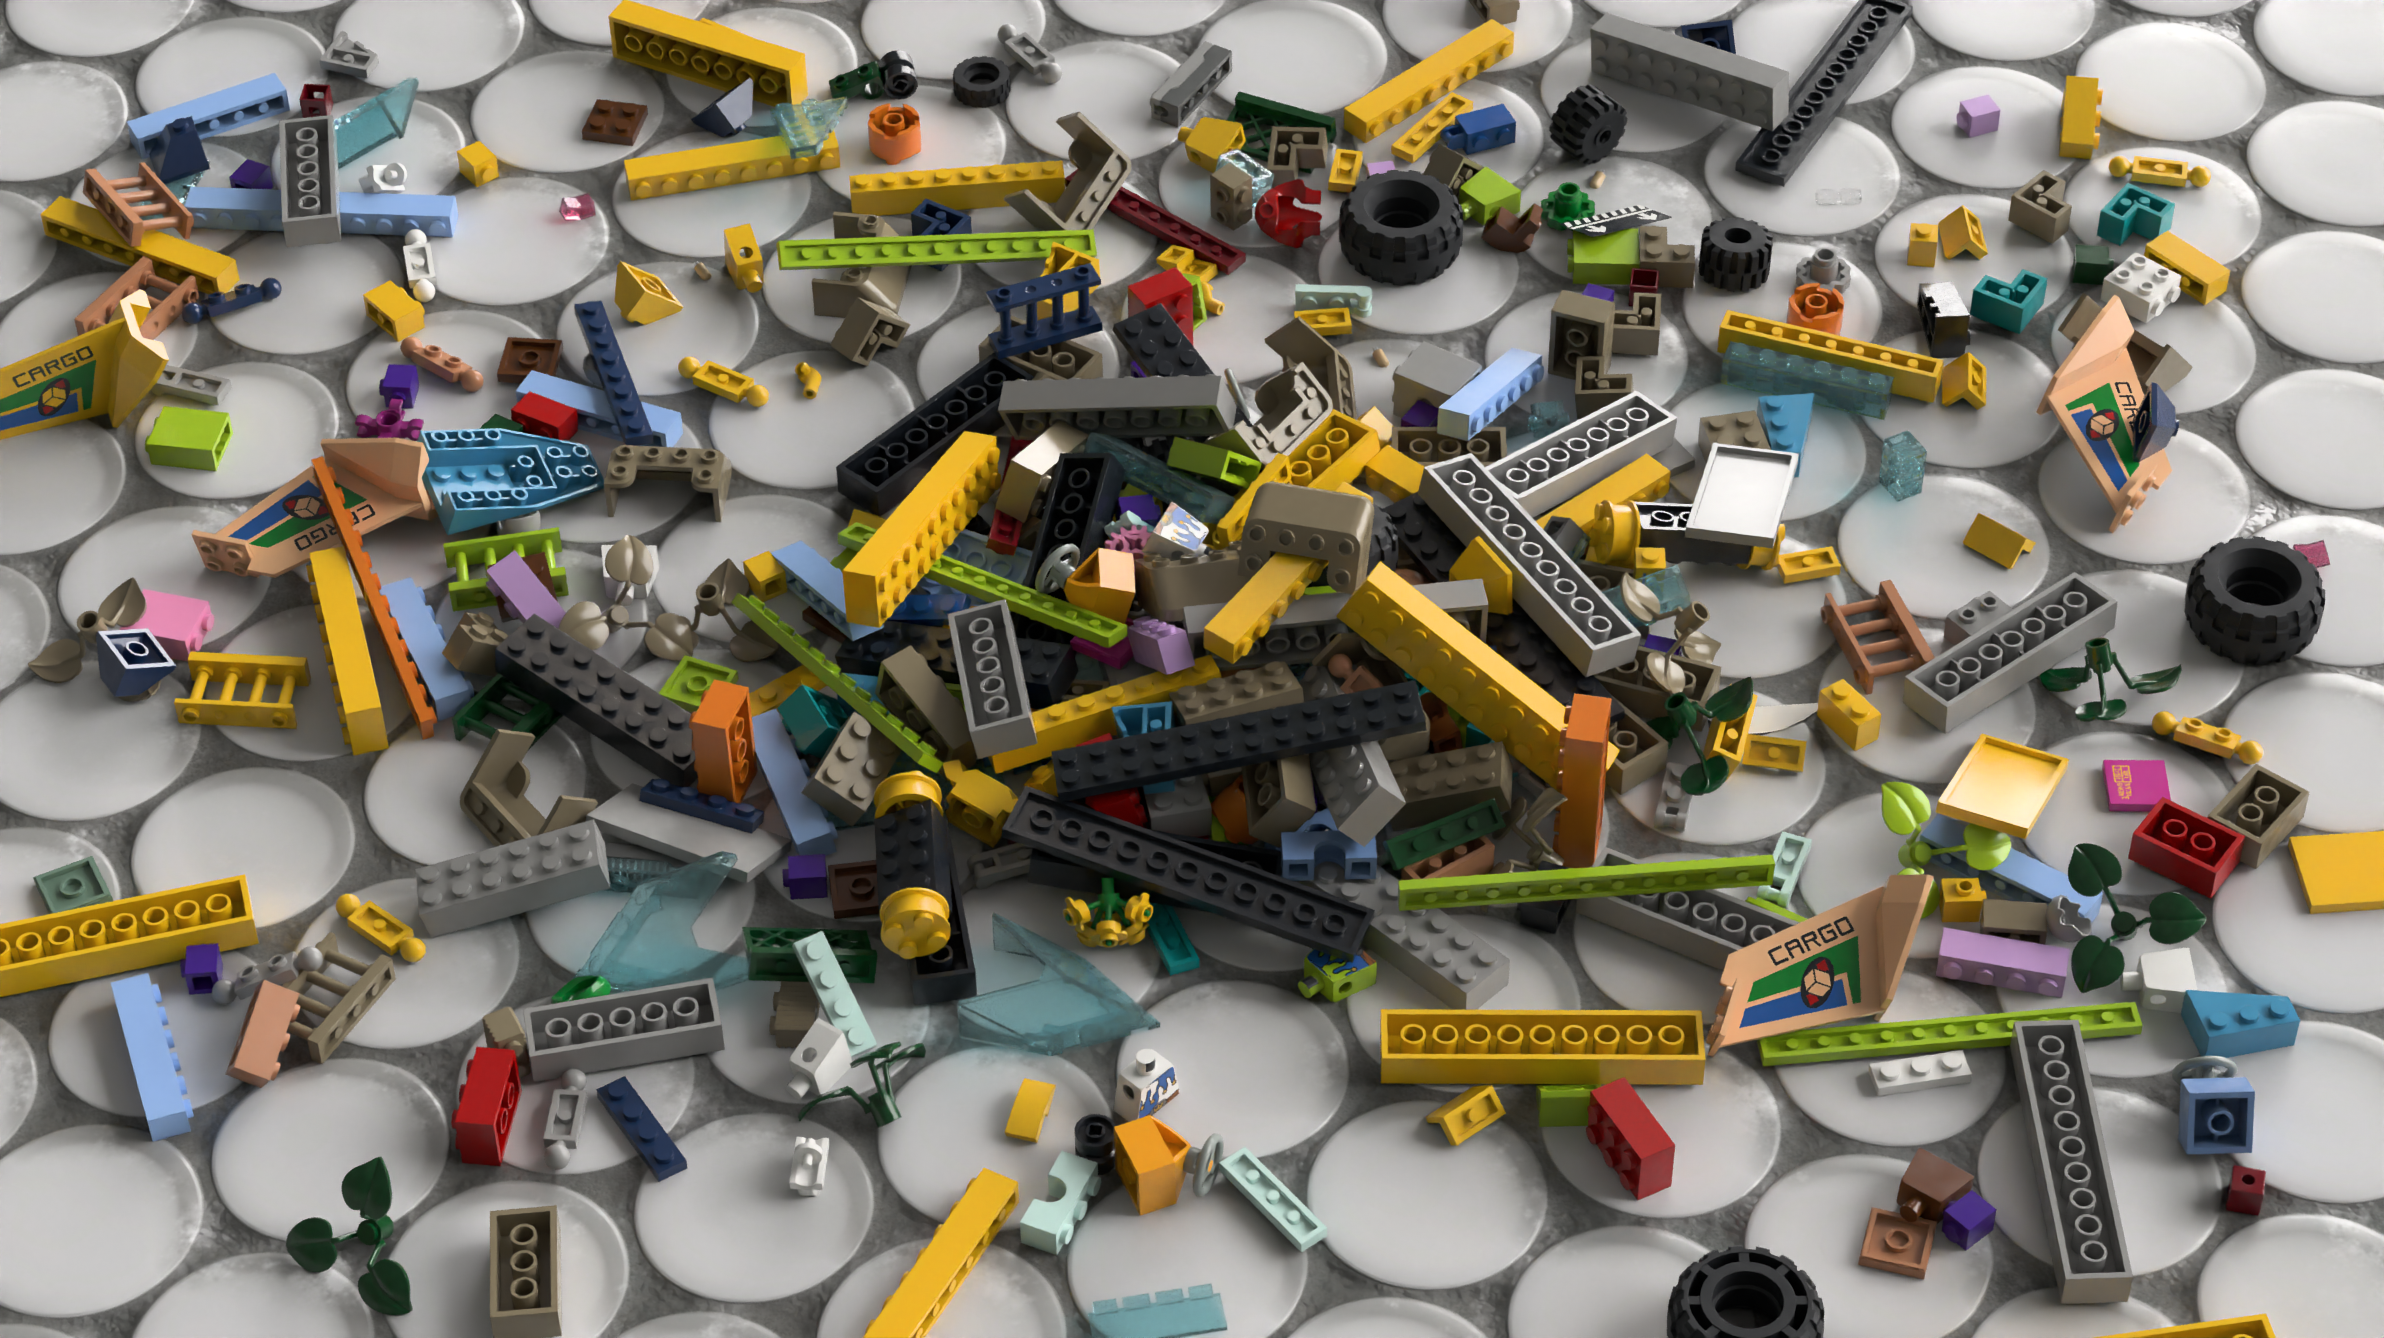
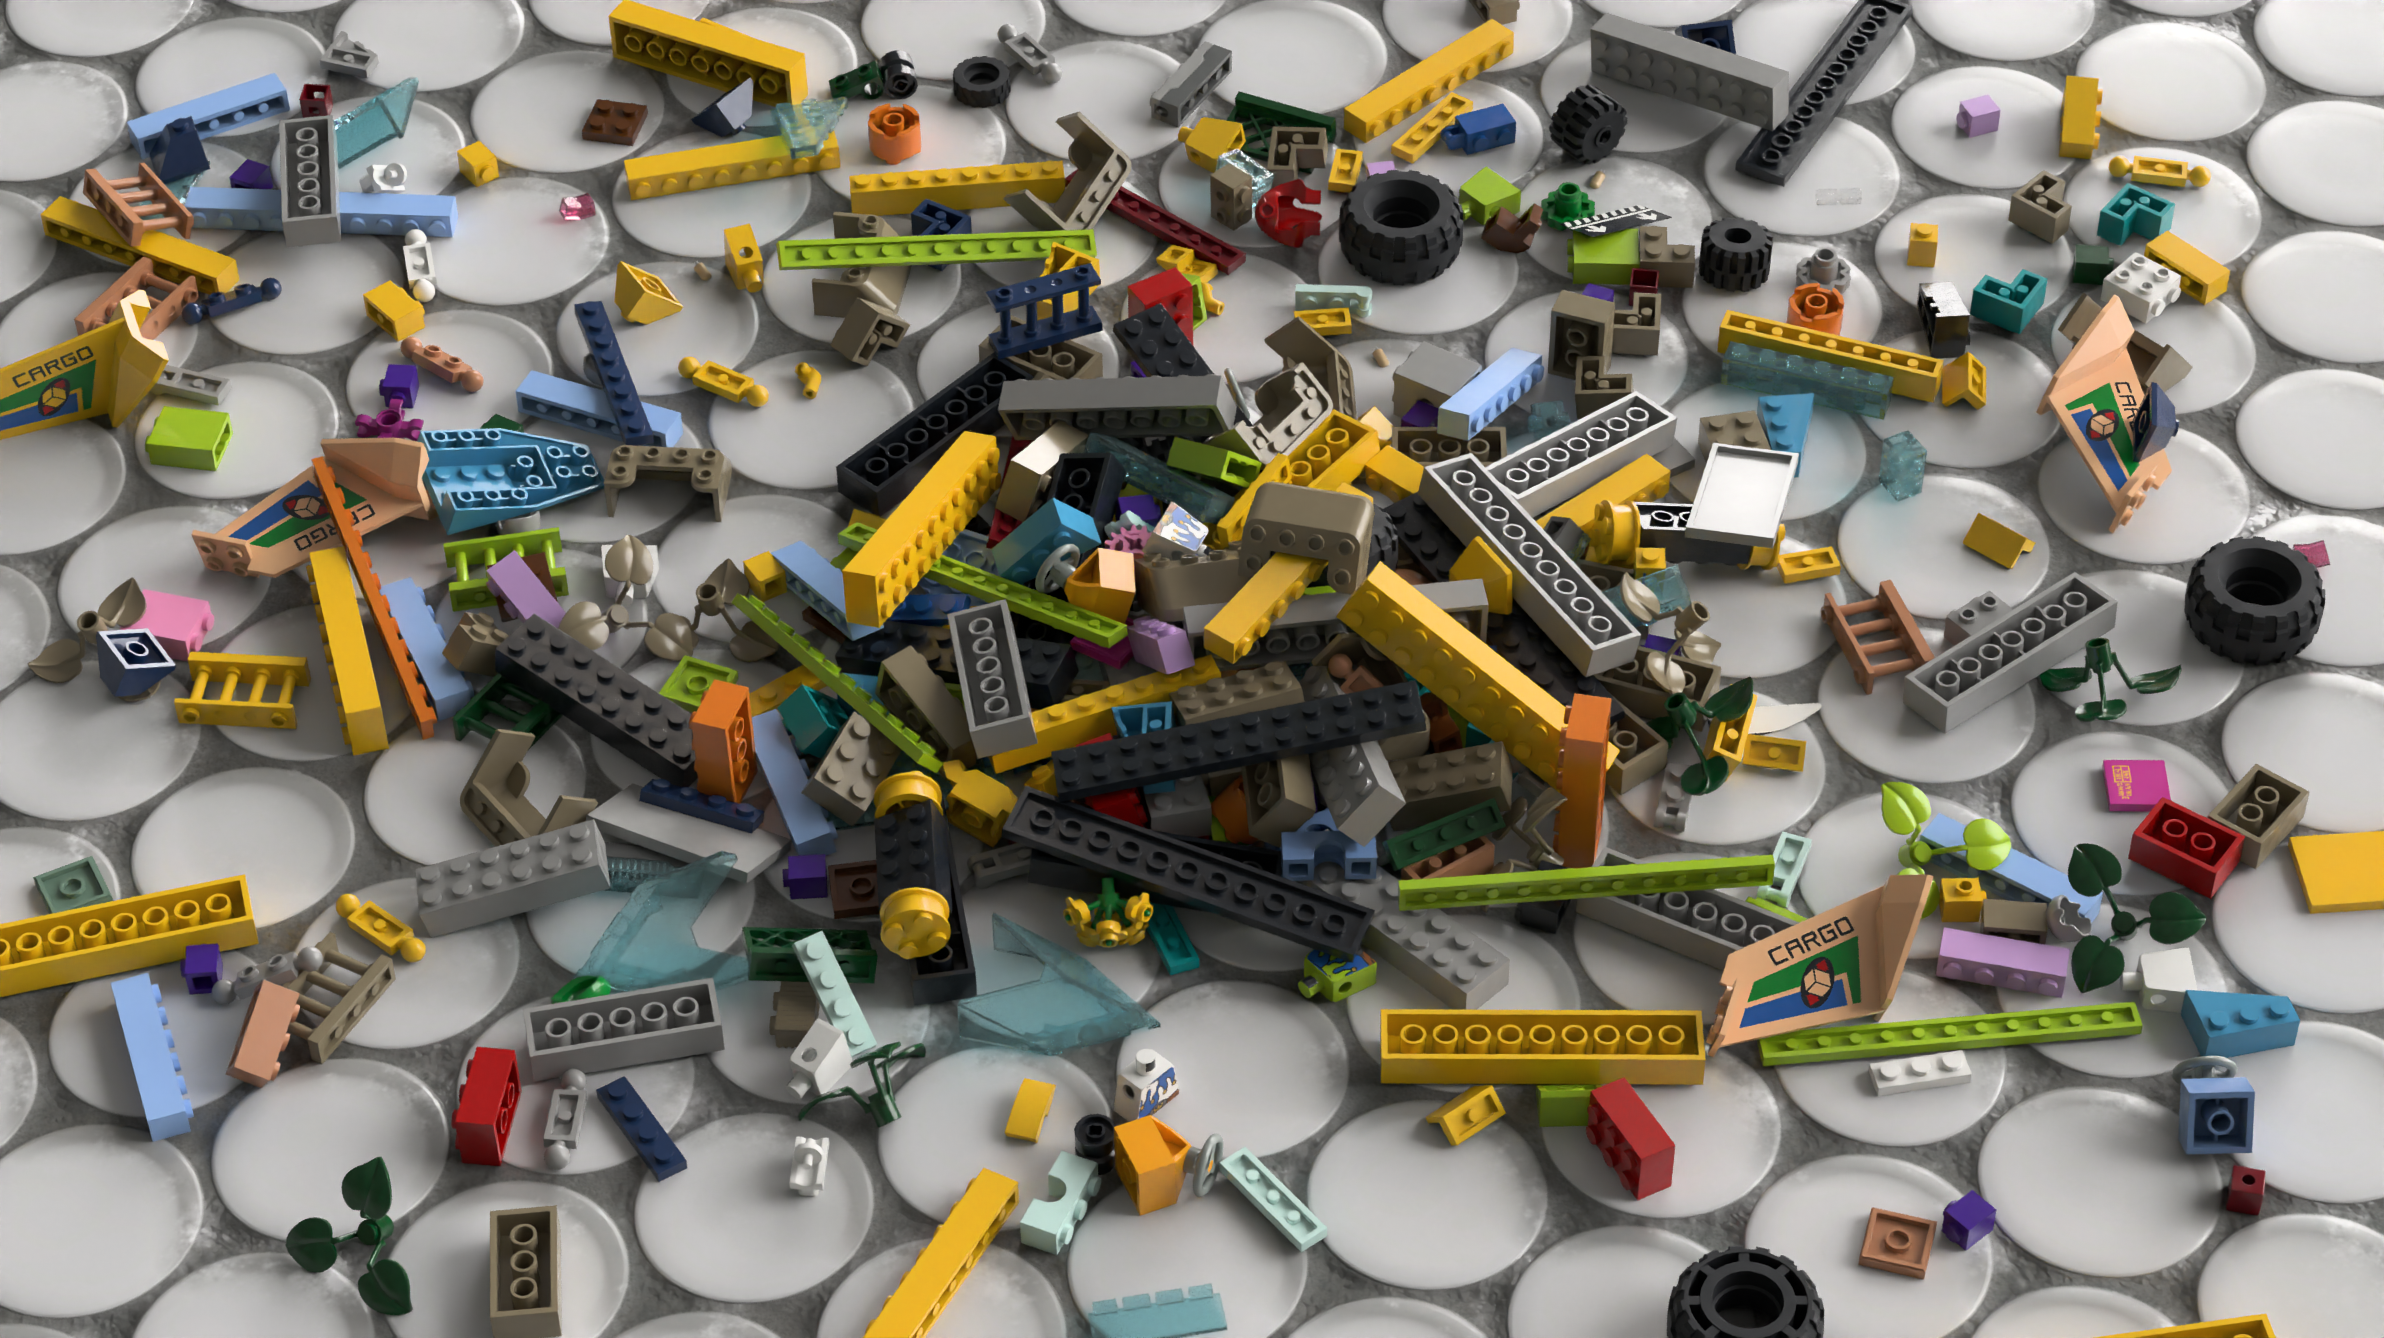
(505, 1032): dark tan brick -> none
(528, 354): reddish brown plate -> none
(545, 417): red brick -> none
(1031, 543): none -> dark azure wedge
(1451, 168): dark tan brick -> none
(1849, 714): yellow brick -> none
(1930, 1187): reddish brown torso -> none
(1960, 232): yellow panel -> none
(2002, 786): yellow tile -> none
(2070, 1162): light grey brick -> none
(2207, 737): yellow plate -> none

